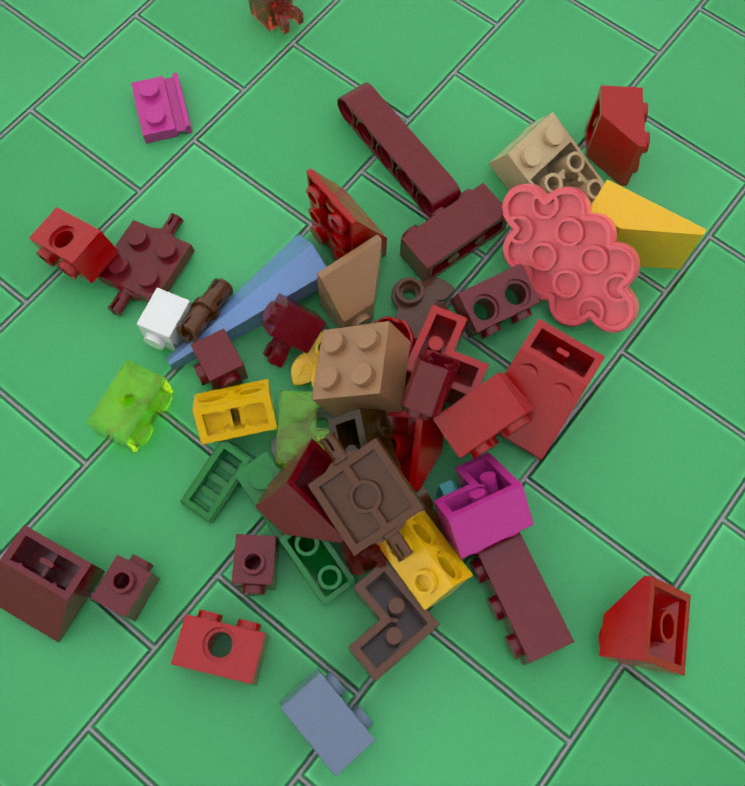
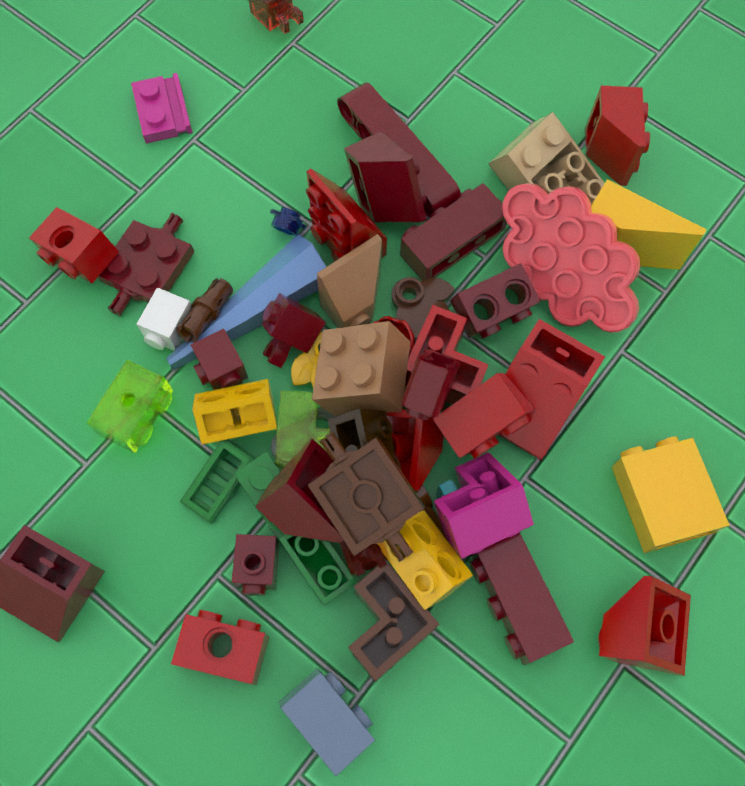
(126, 586): dark red brick -> none
(287, 221): none -> clear blue plate
(386, 180): none -> dark red slope
(668, 493): none -> yellow brick

